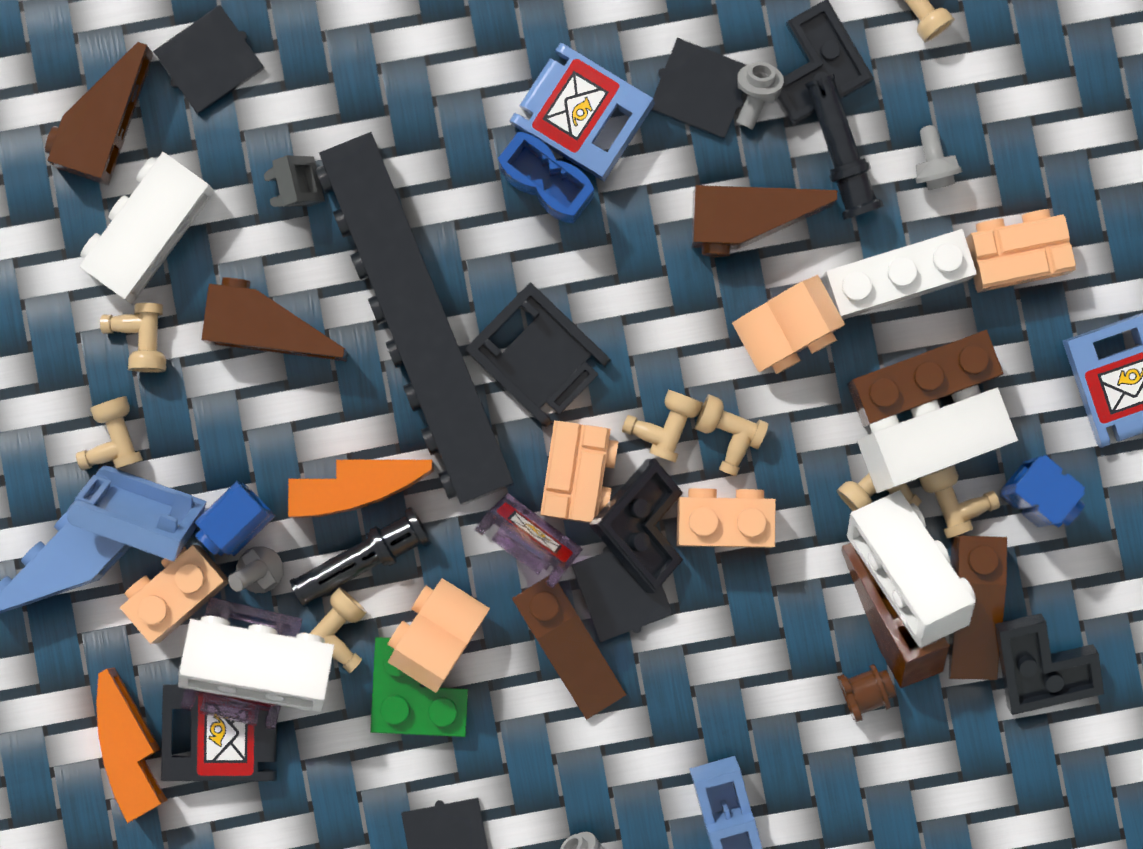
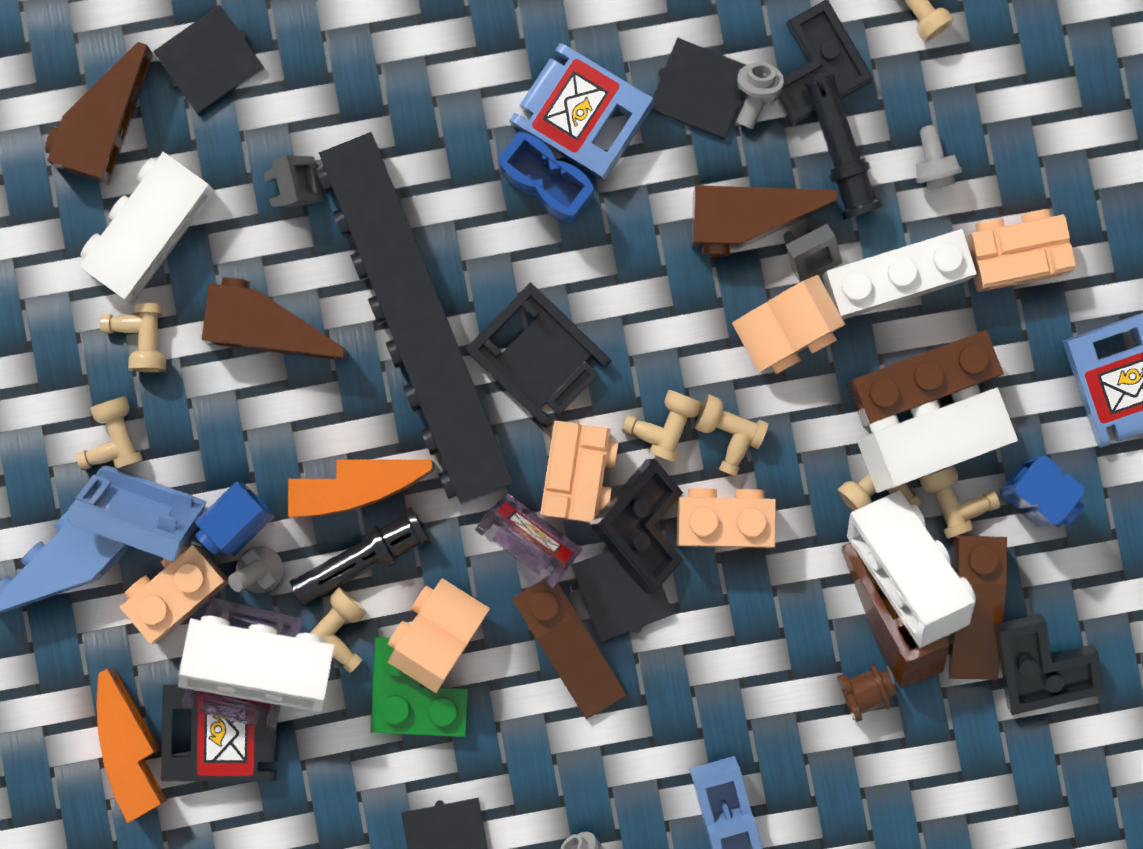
(813, 252): none -> dark grey tile

